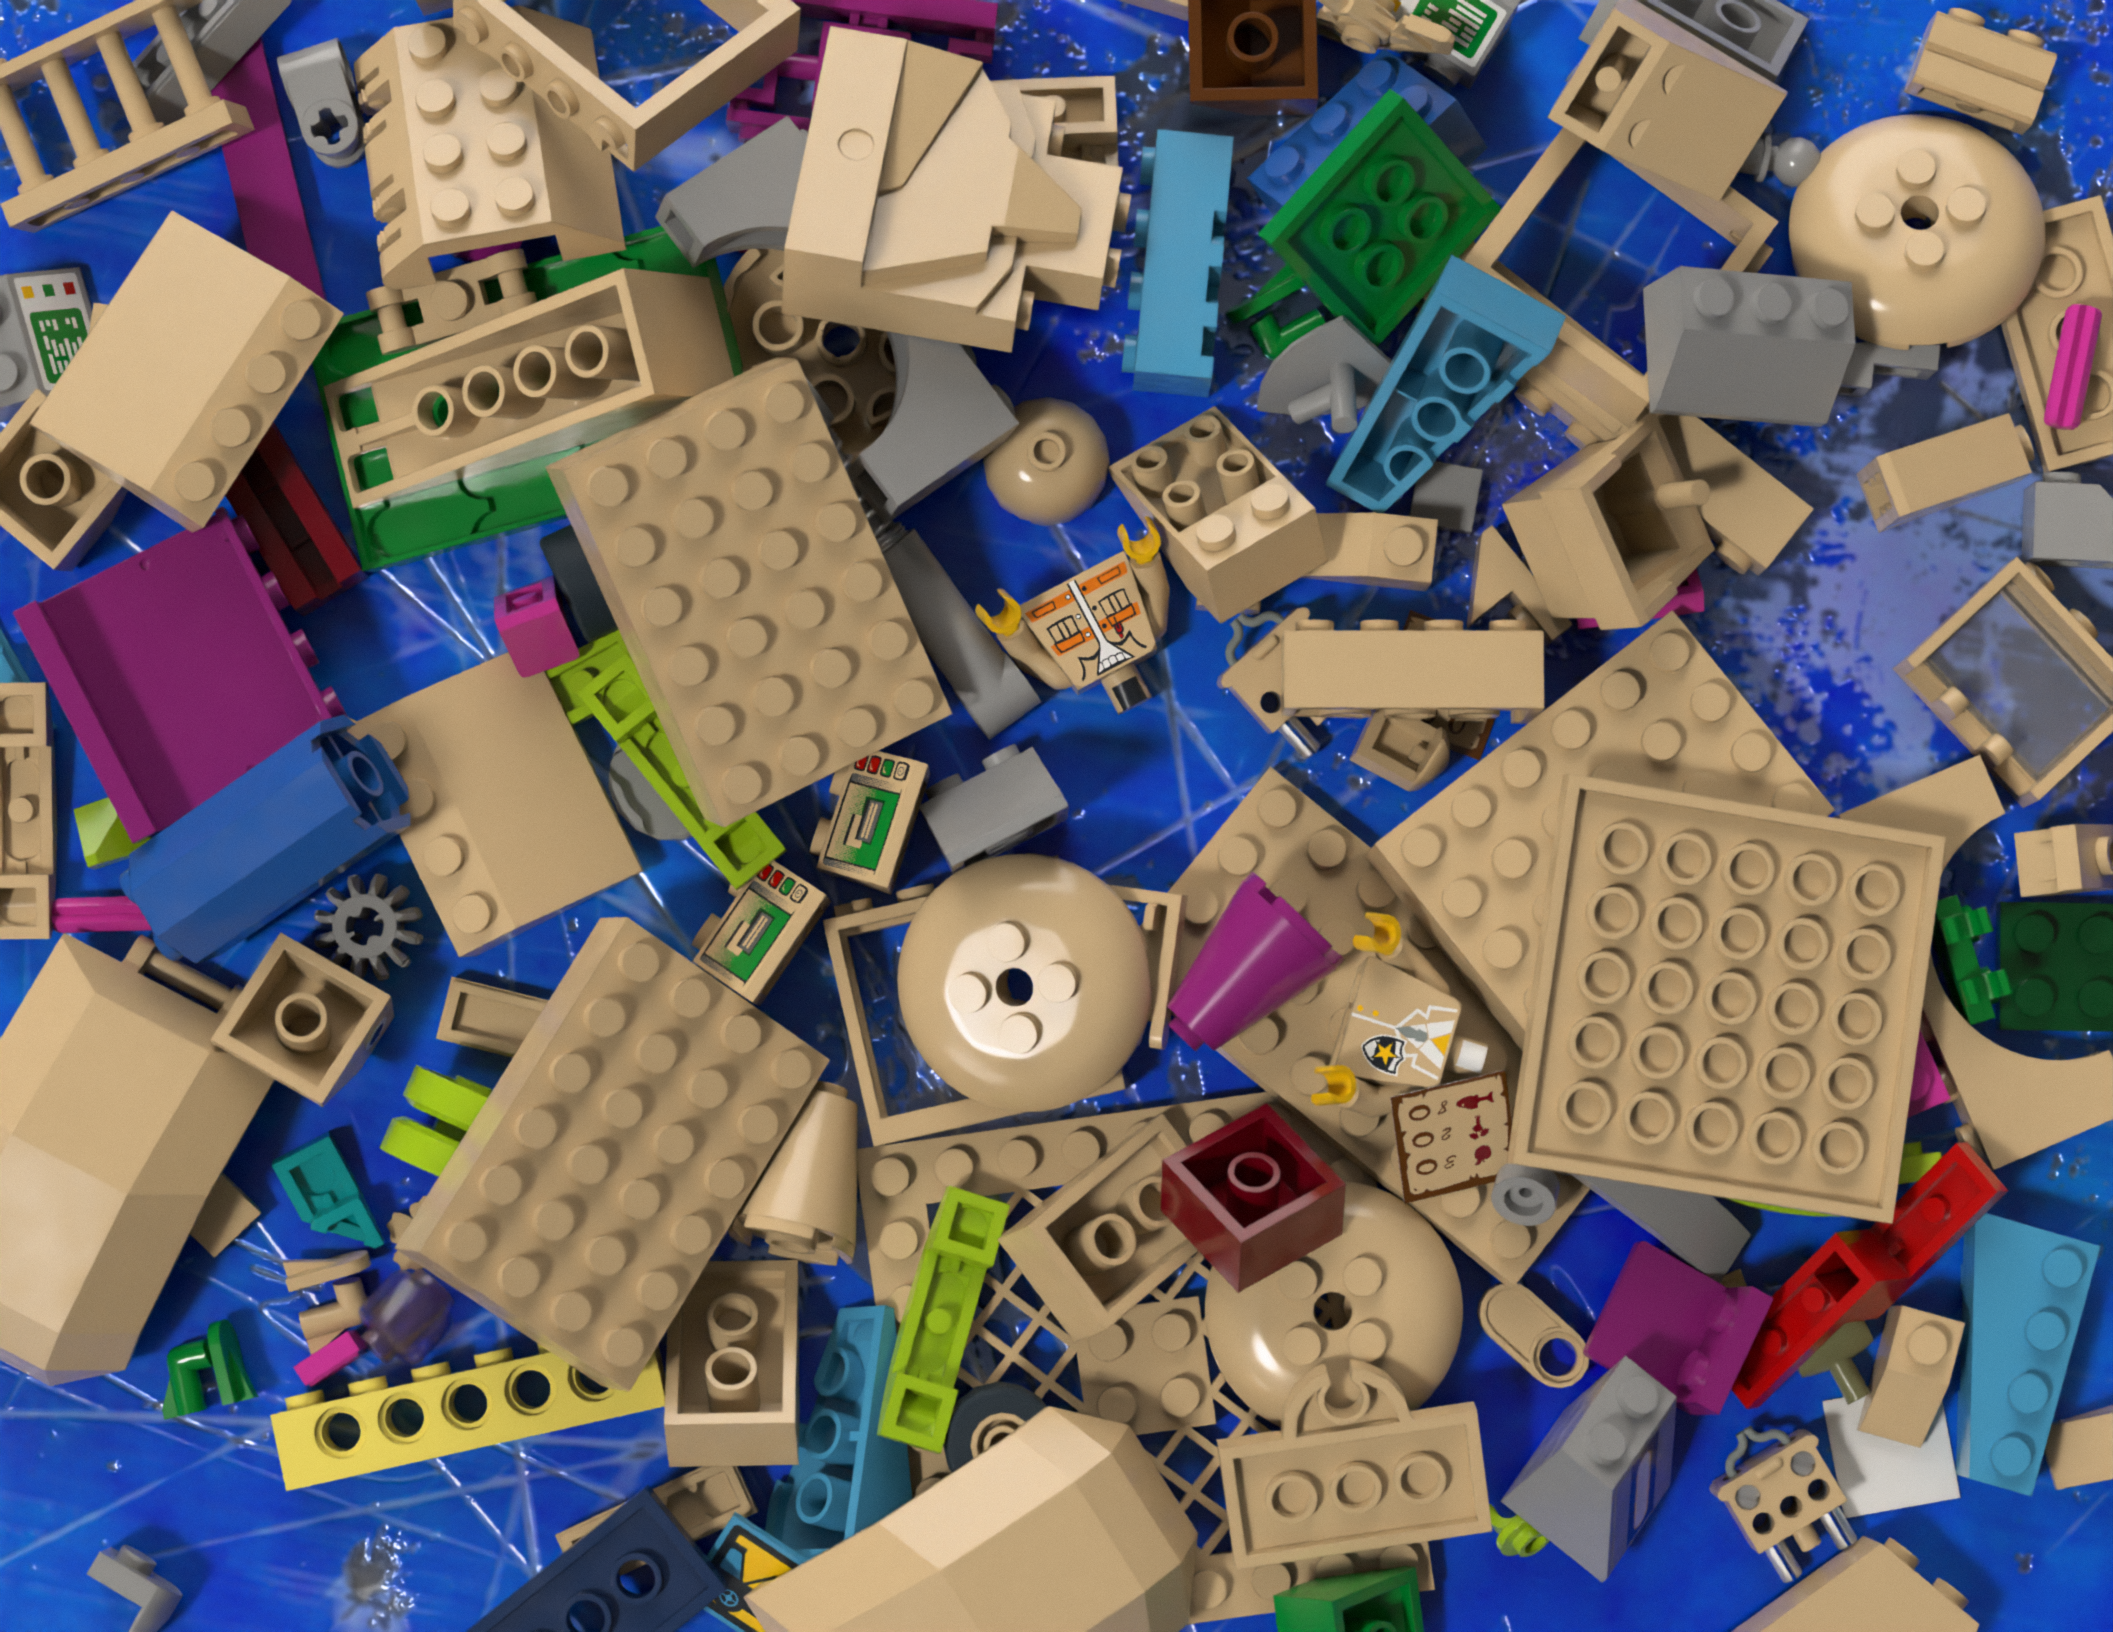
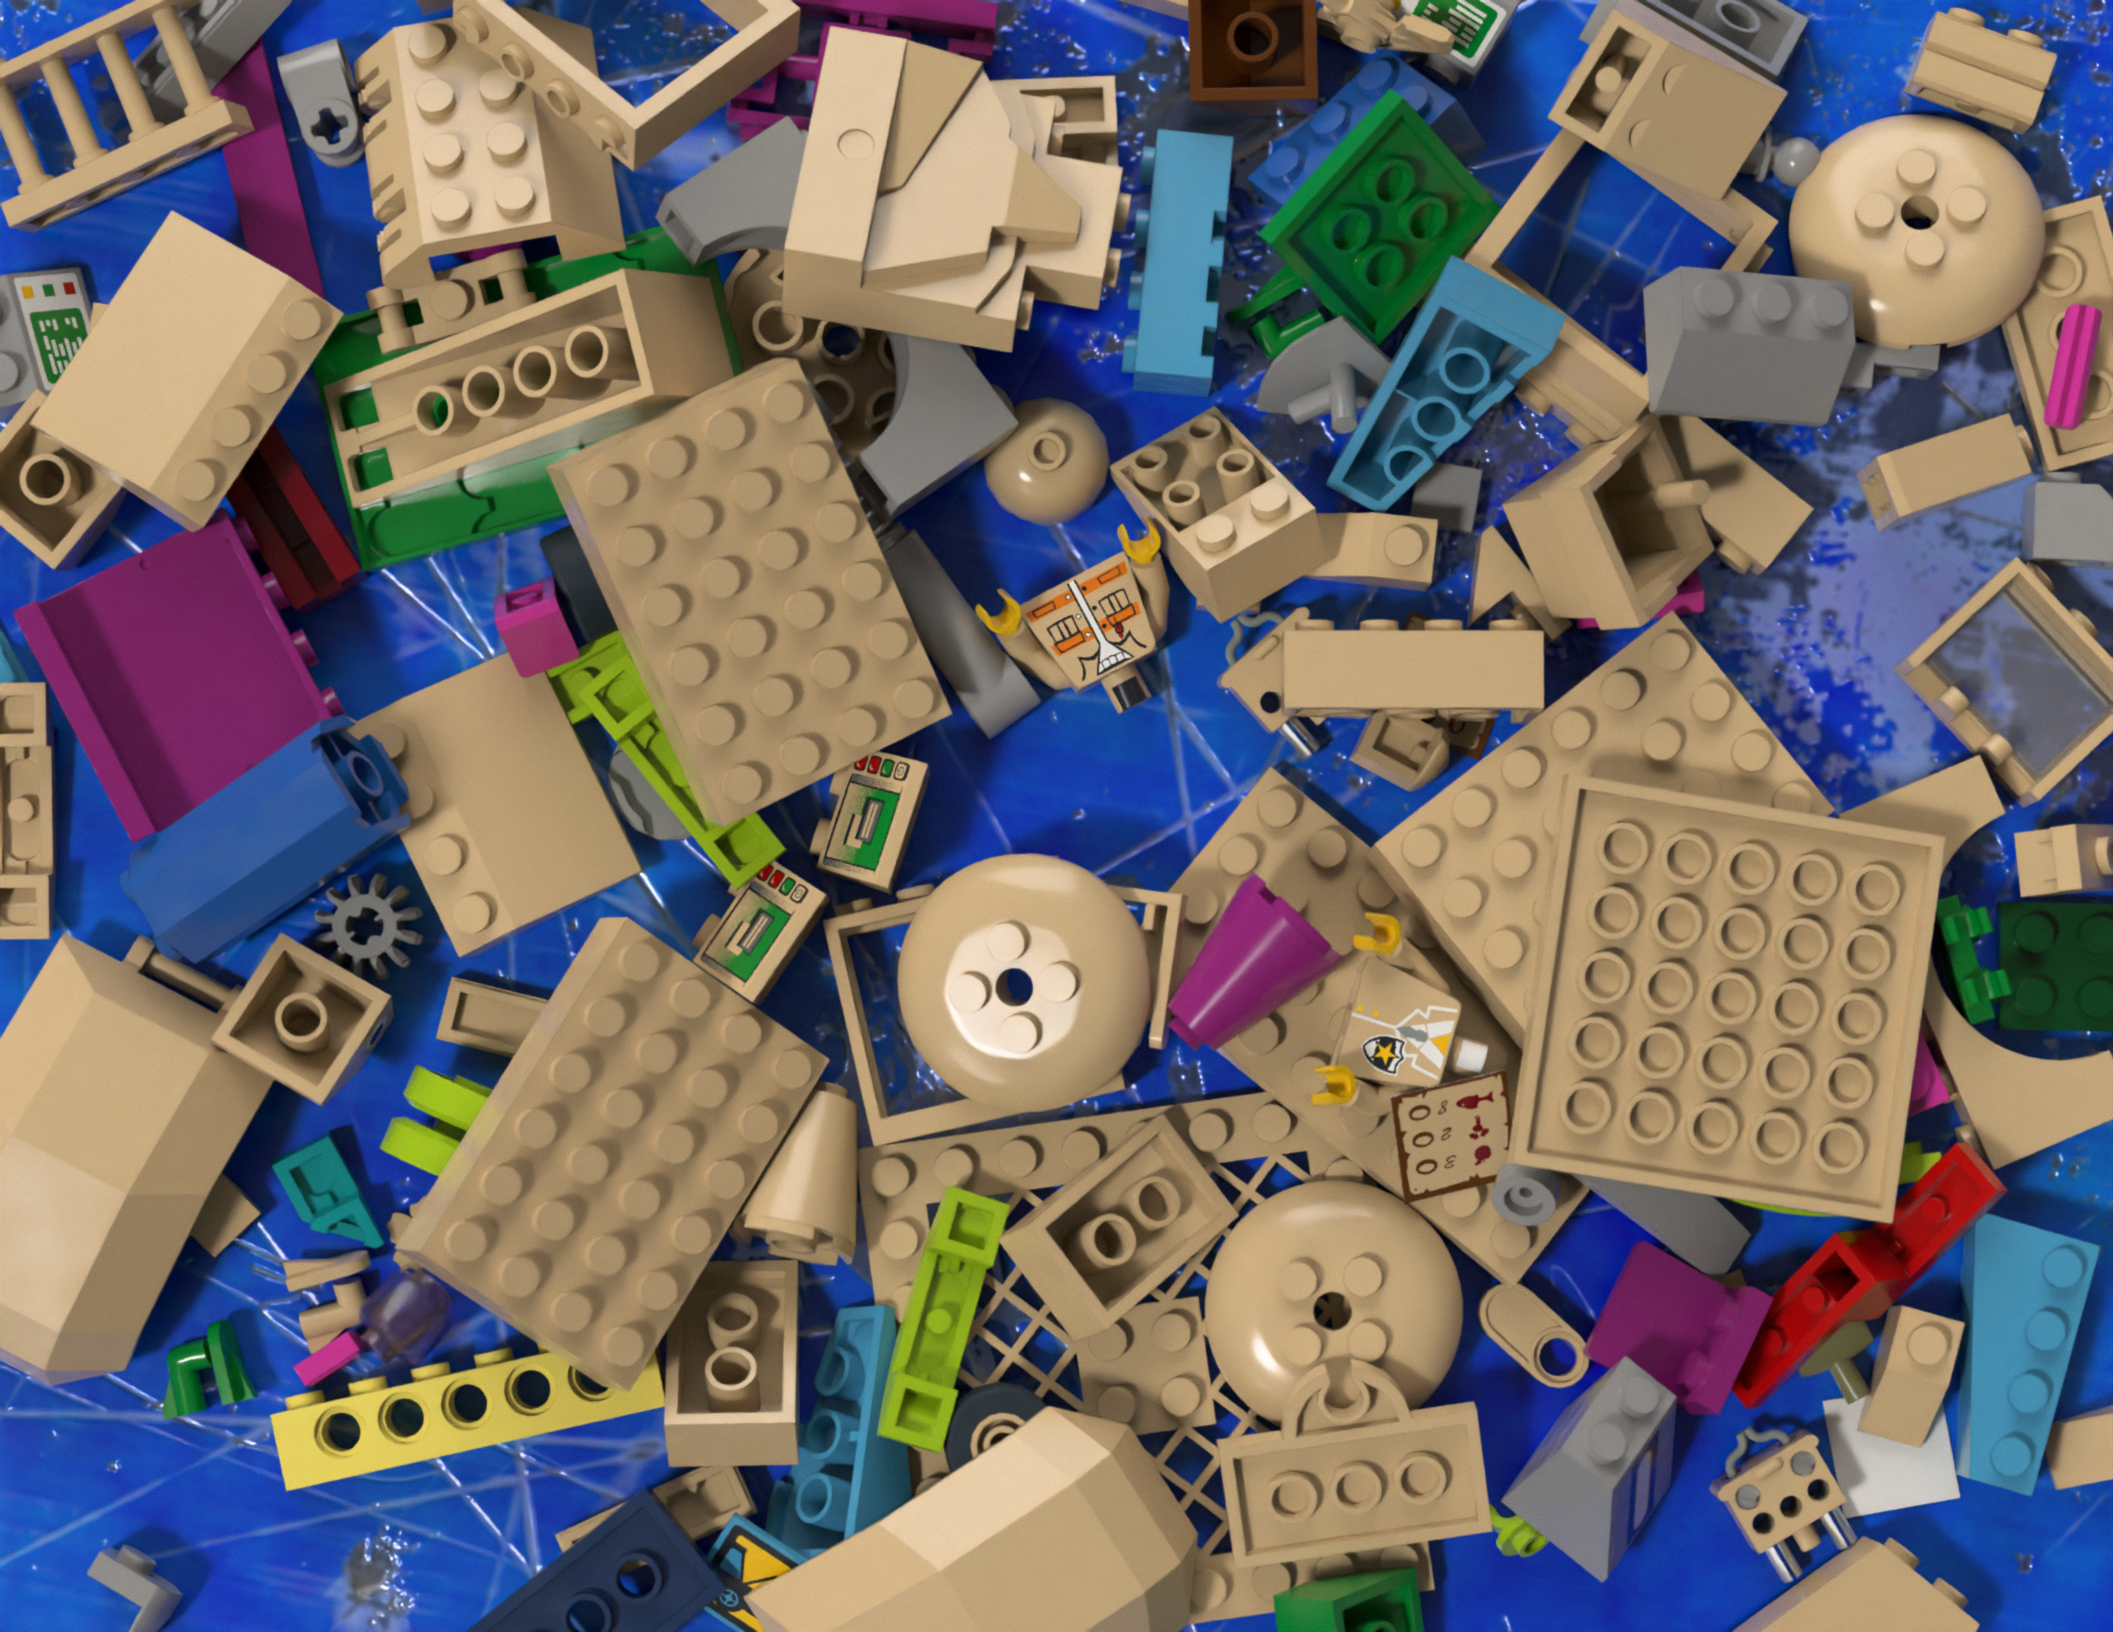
(97, 915): dark pink axle -> none
(103, 834): lime slope -> none
(994, 808): light grey slope -> none
(1252, 1197): dark red brick -> none

